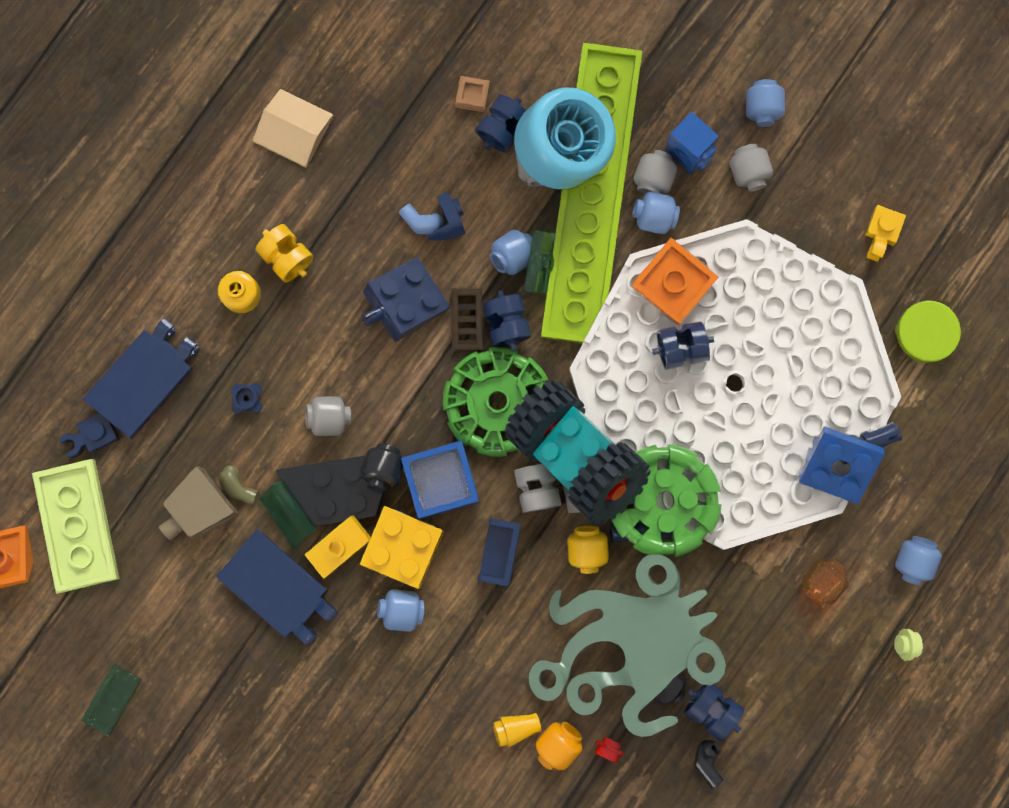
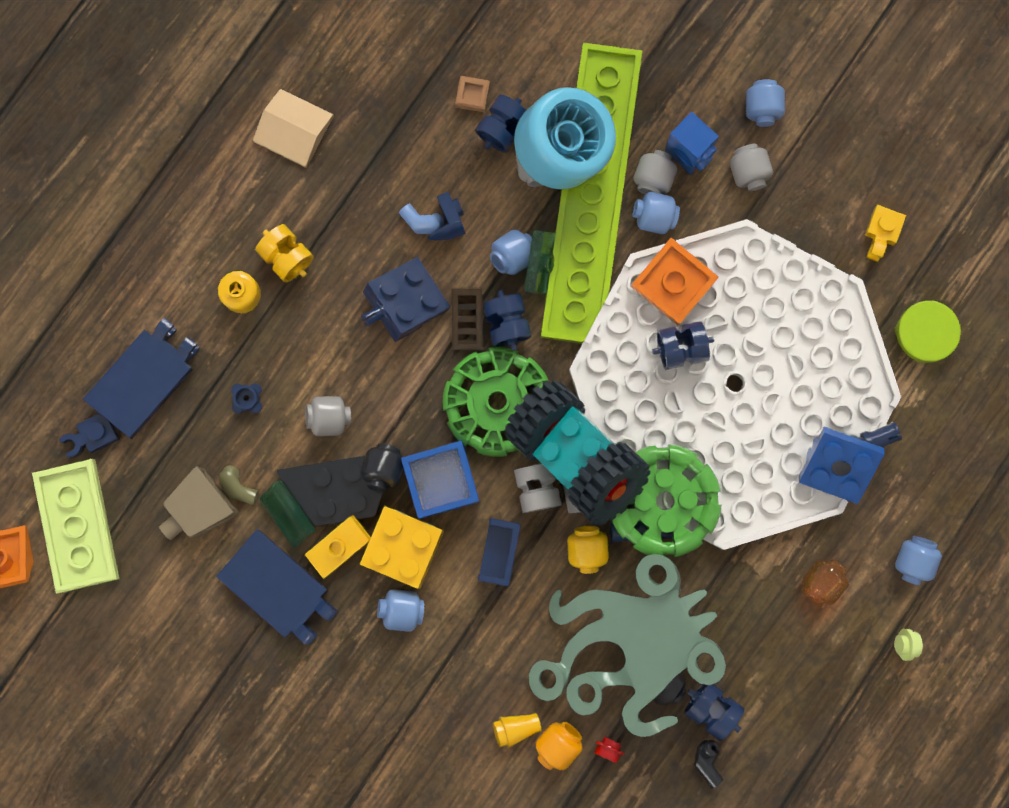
(111, 699): clear green plate -> none

